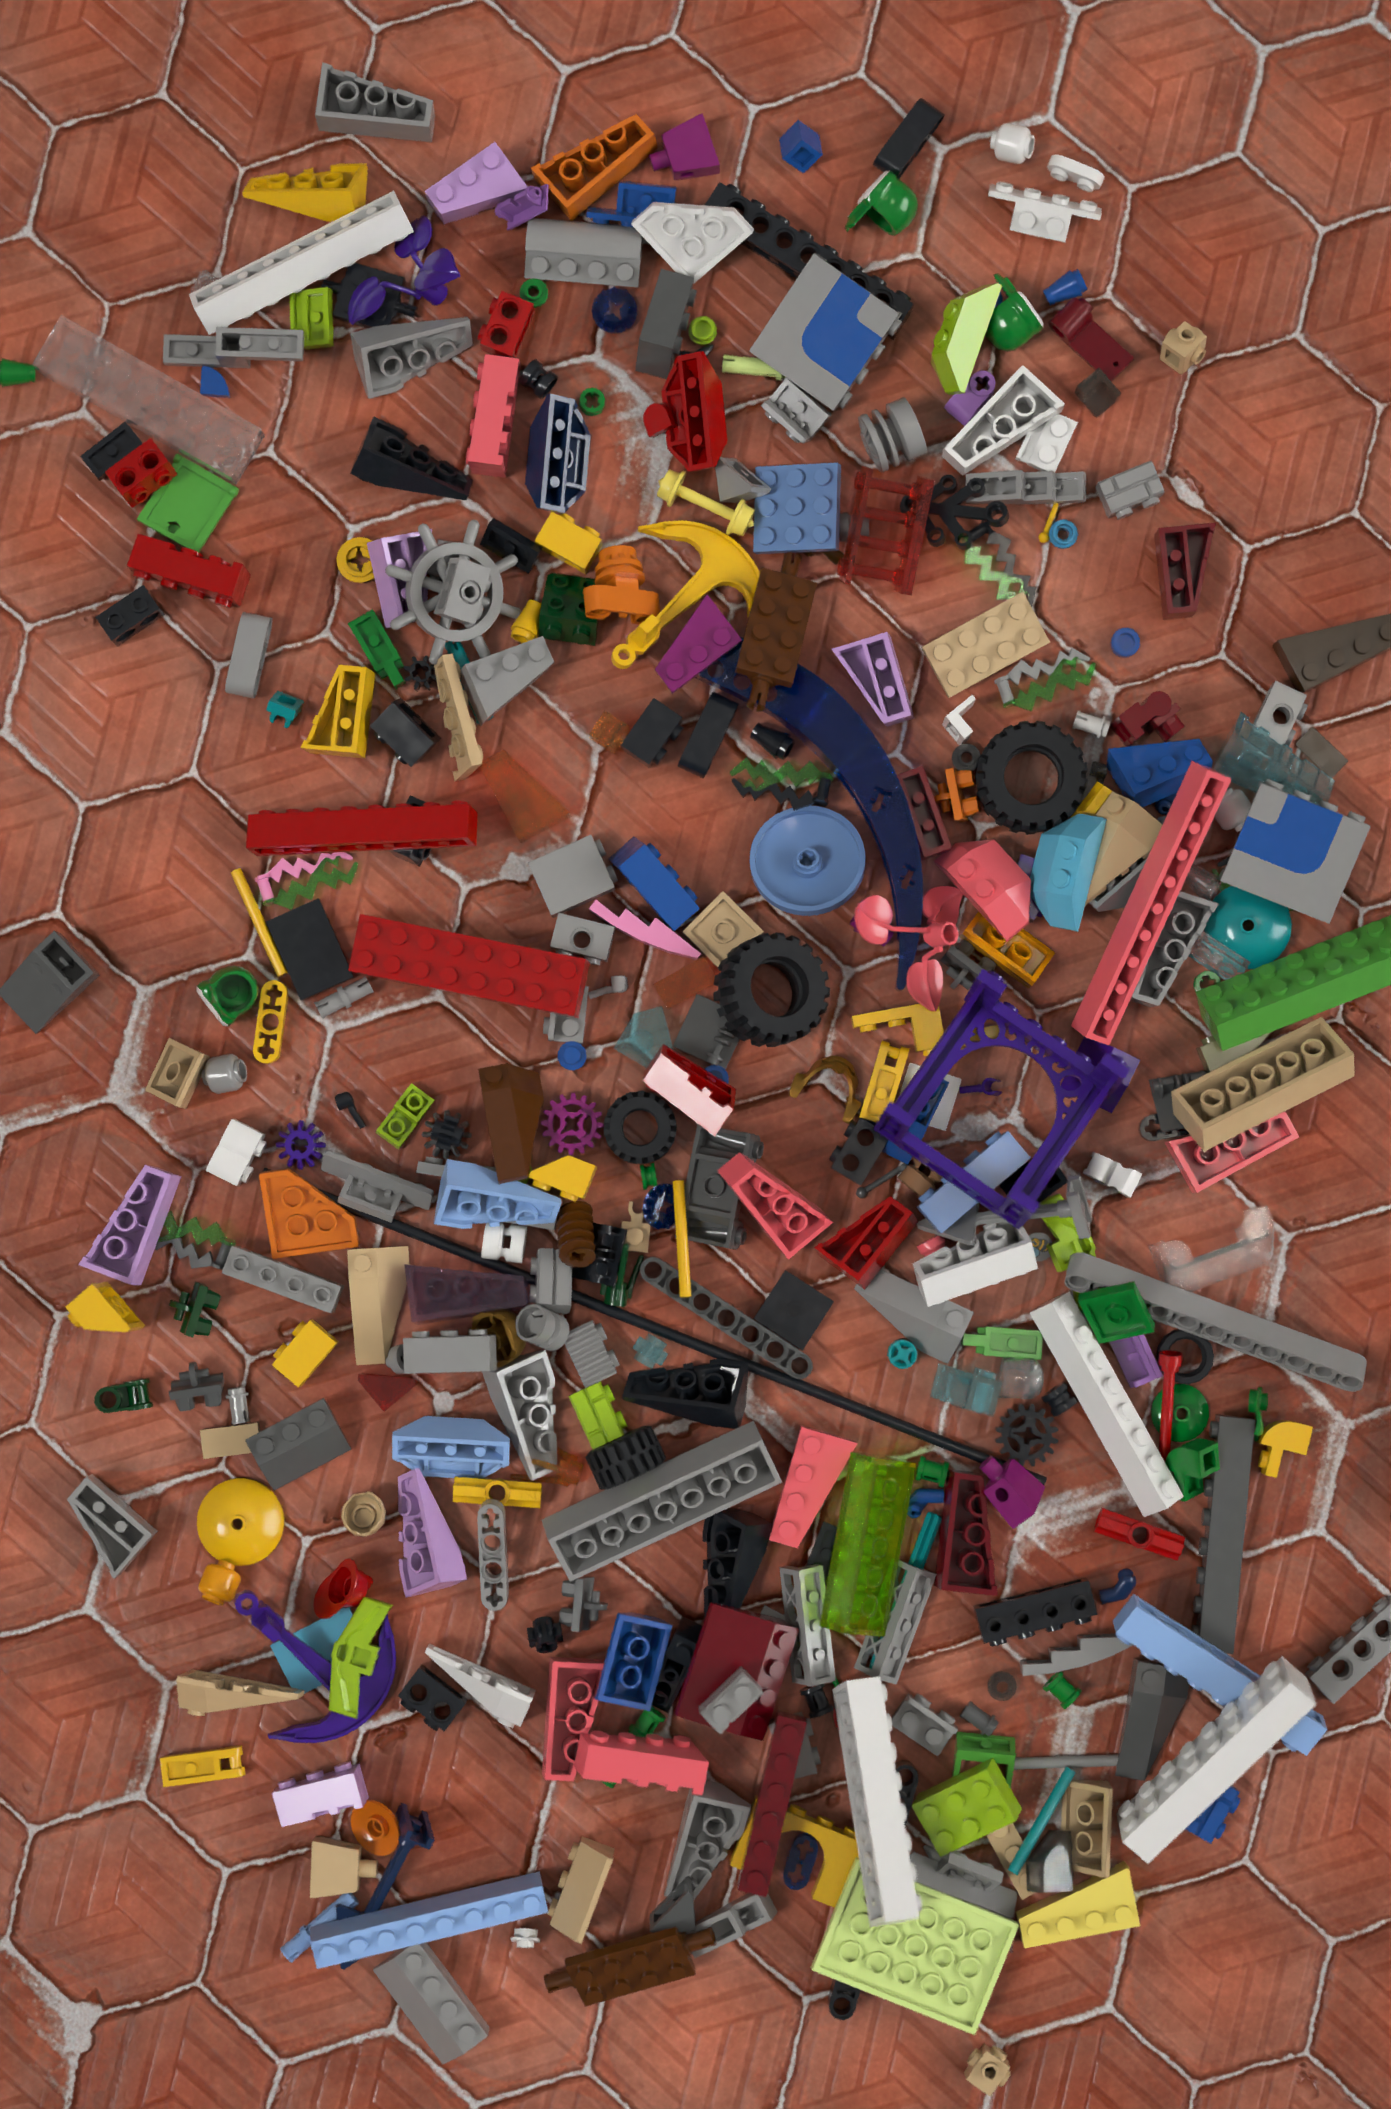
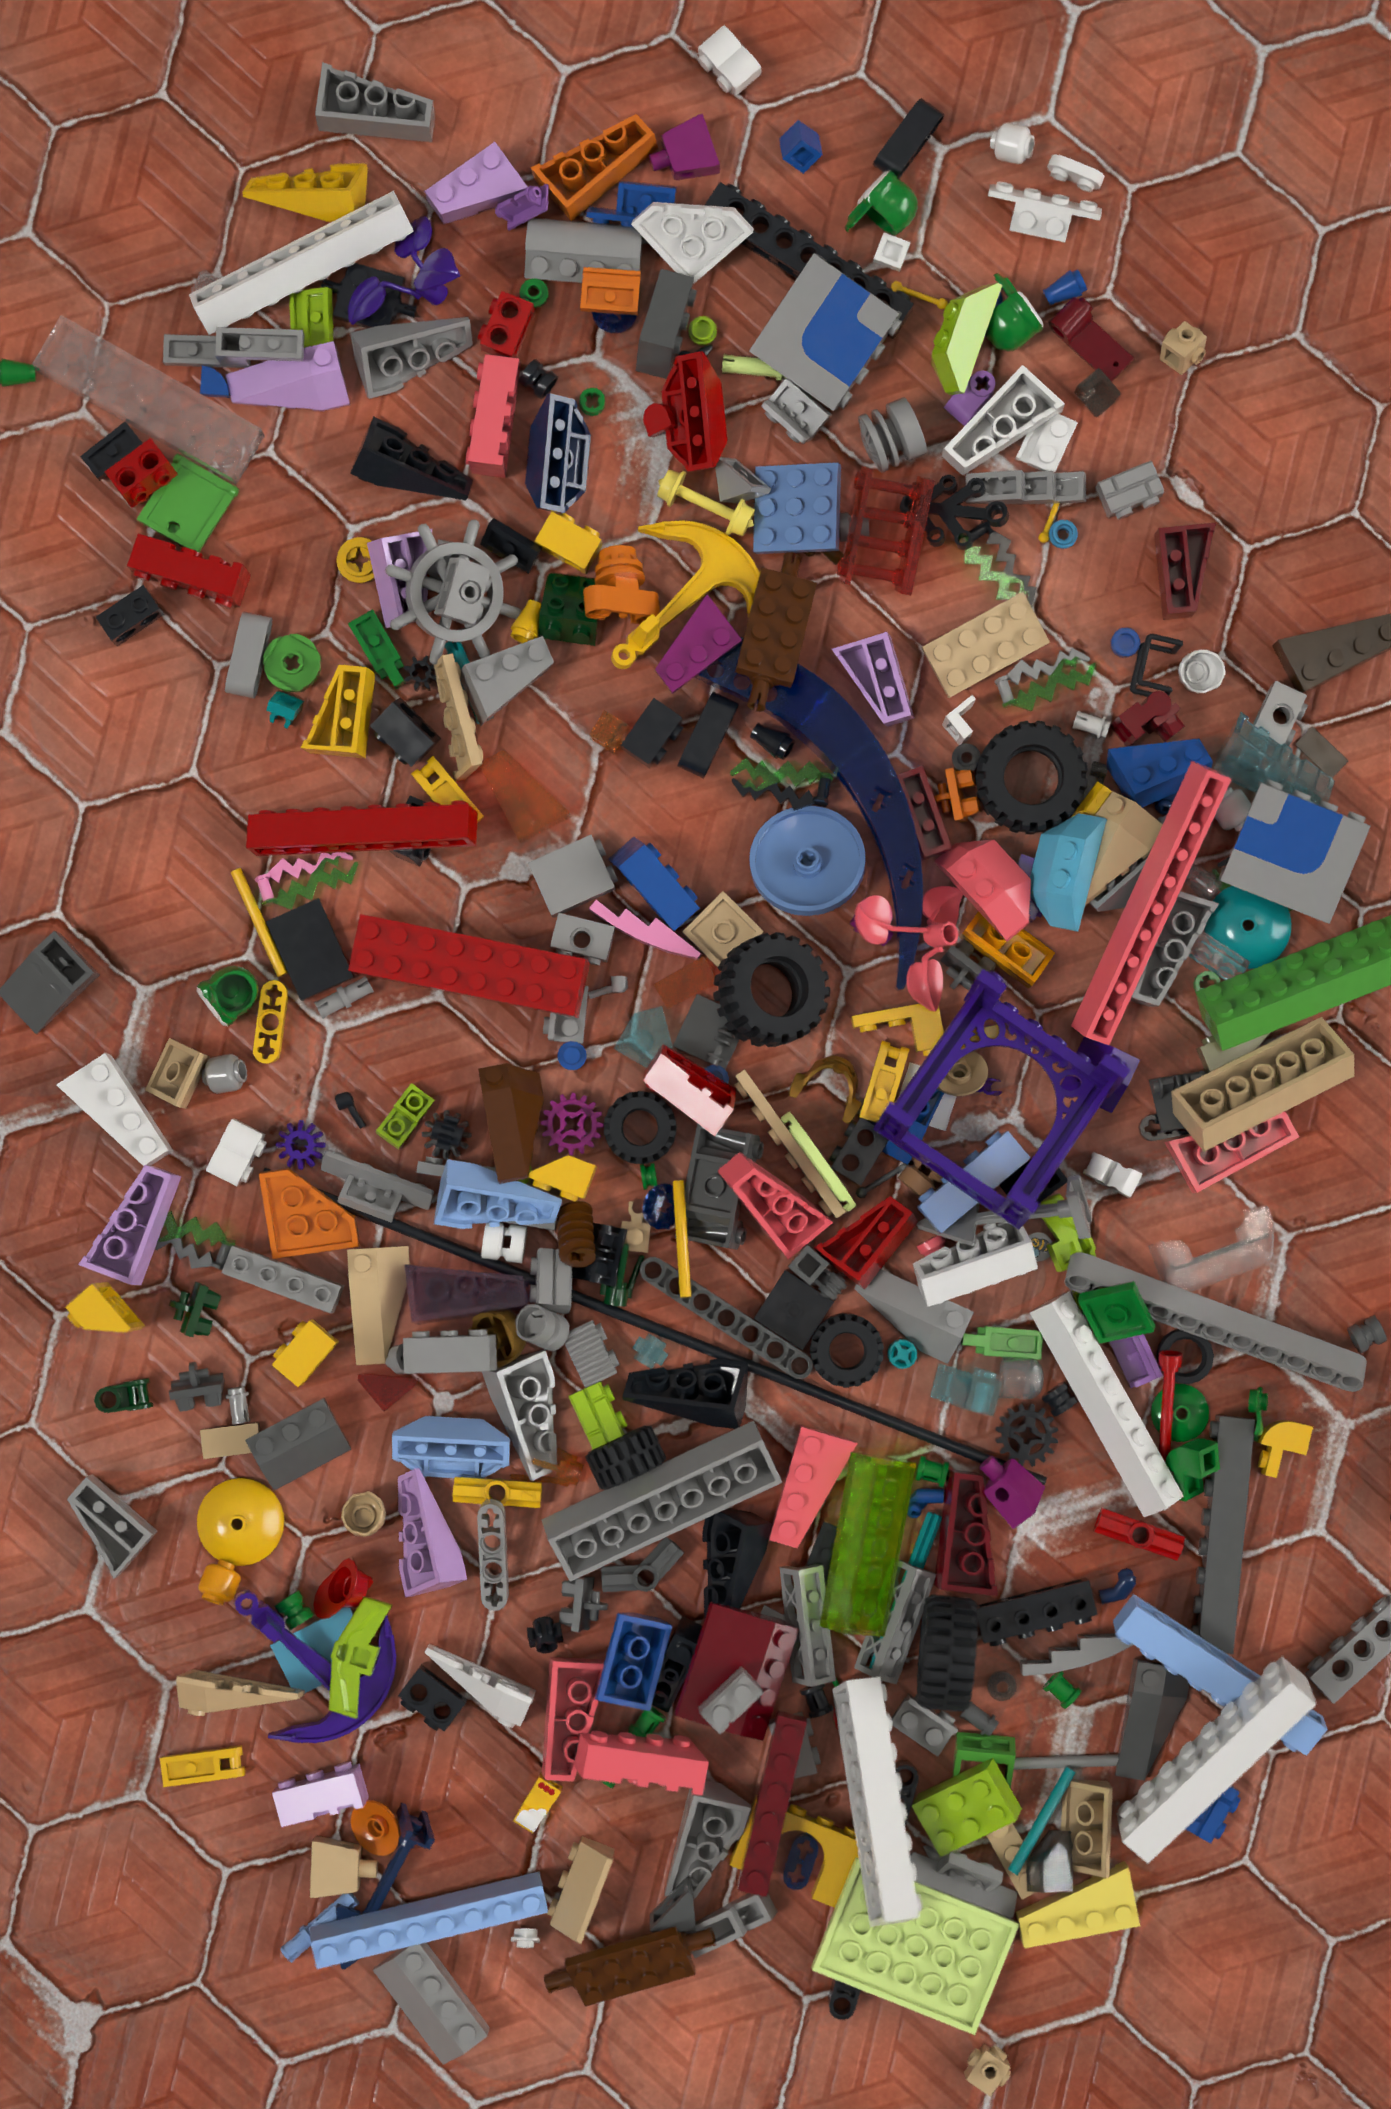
(112, 1103): none -> white wedge
(276, 668): none -> bright green plate
(293, 1609): none -> green wheel
(306, 384): none -> lavender wedge
(444, 789): none -> yellow plate
(537, 1803): none -> yellow leg
(610, 291): none -> orange plate
(658, 1562): none -> dark grey piece
(729, 61): none -> white brick
(780, 1134): none -> tan plate
(812, 1268): none -> dark grey brick
(818, 1161): none -> yellowish green tile
(853, 1375): none -> black tyre
(891, 252): none -> white plate
(941, 303): none -> yellow hinge
(947, 1653): none -> black tyre
(973, 1074): none -> tan dish
(1142, 659): none -> black piece
(1201, 671): none -> white hair
(1364, 1335): none -> dark grey wheel

